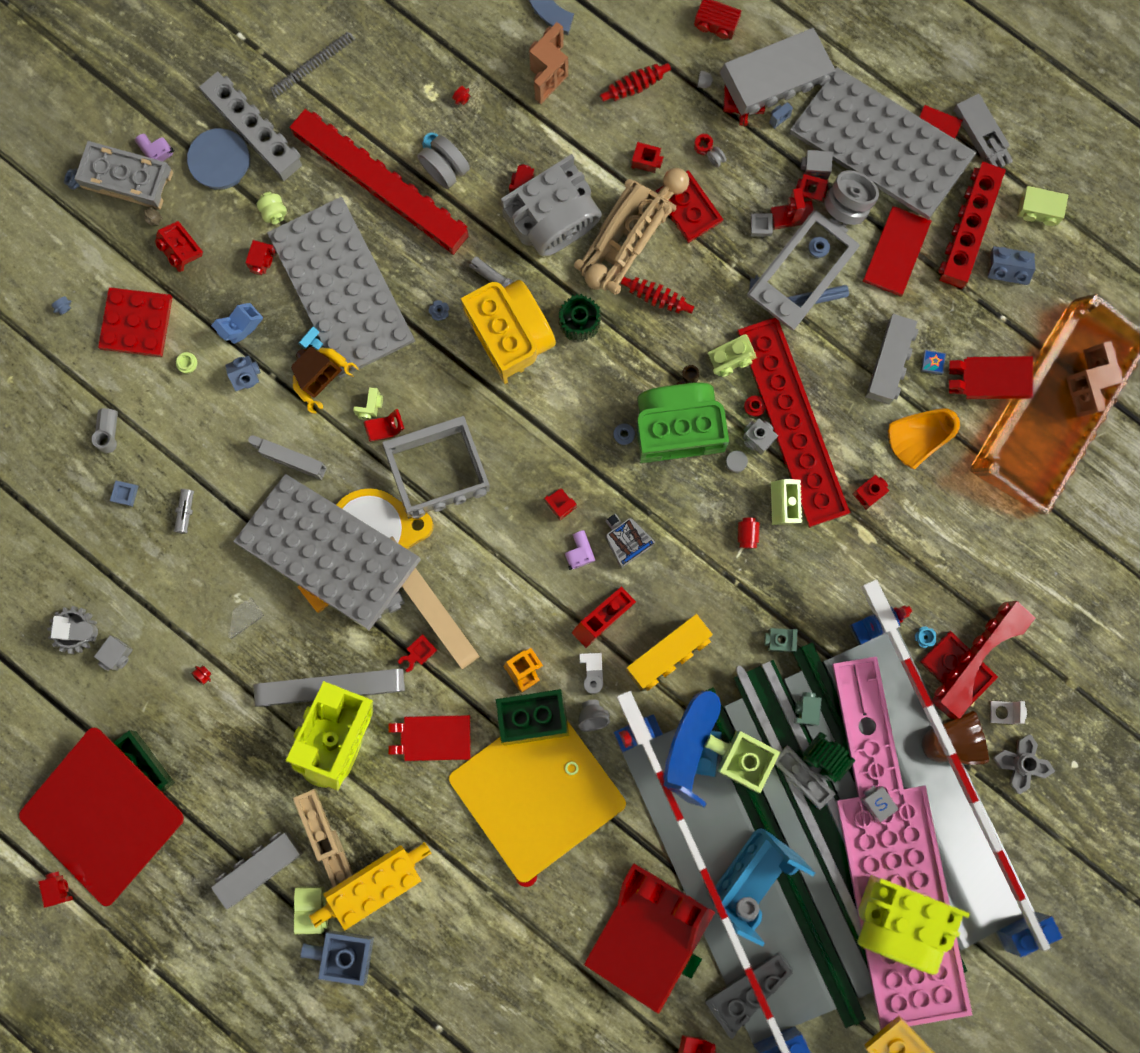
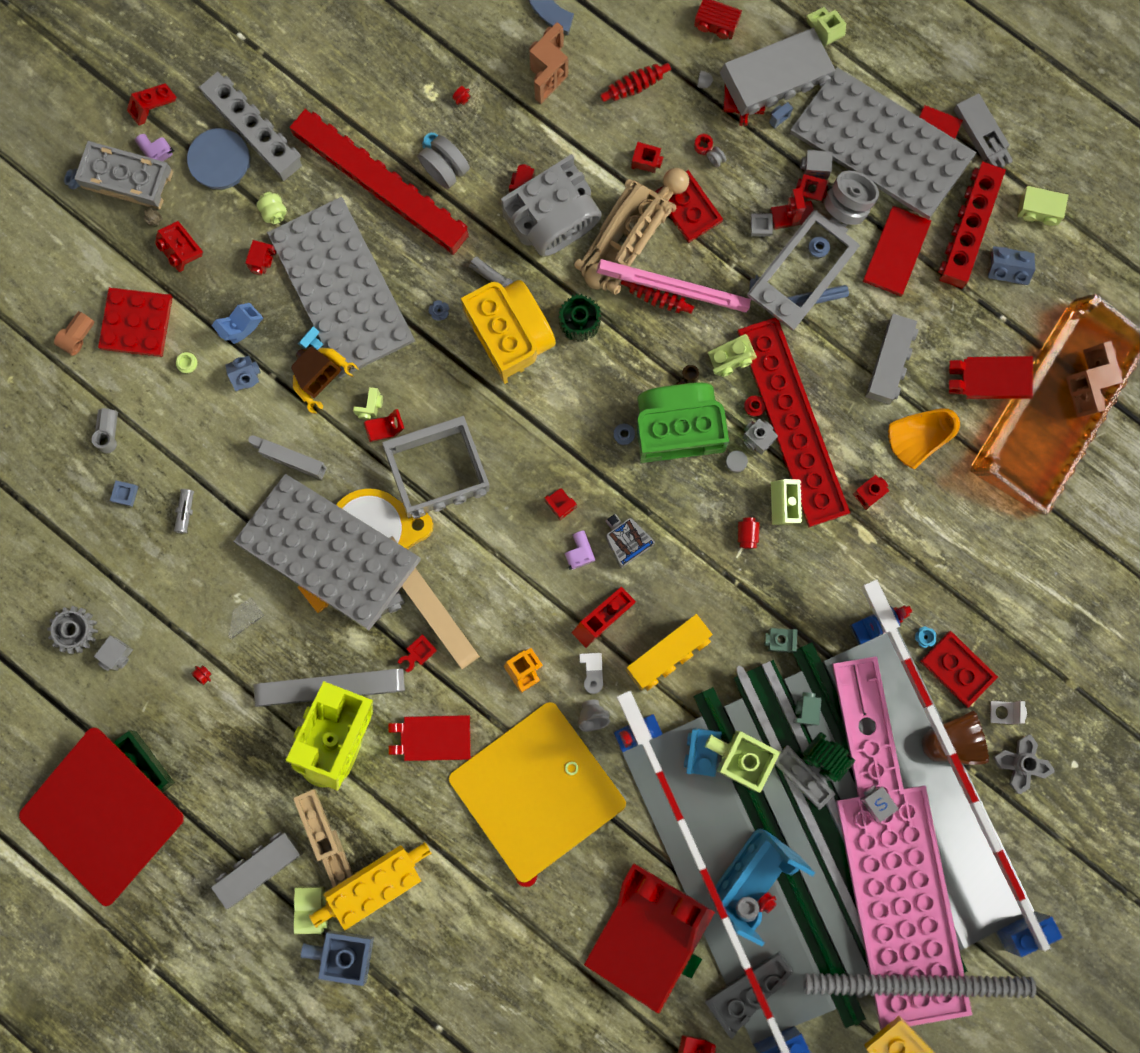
(54, 890): red brick -> none
(61, 305): sand blue plate -> none
(72, 337): none -> nougat piece
(76, 632): leg -> none
(147, 99): none -> red bracket
(311, 59): light grey piece -> none
(532, 717): dark green brick -> none
(673, 285): none -> bright pink piece
(689, 743): blue piece -> none
(767, 903): none -> red plate
(827, 25): none -> yellowish green brick
(907, 925): neon yellow brick -> none
(920, 985): none -> light grey piece
(933, 362): tile -> none
(957, 692): red arch -> none

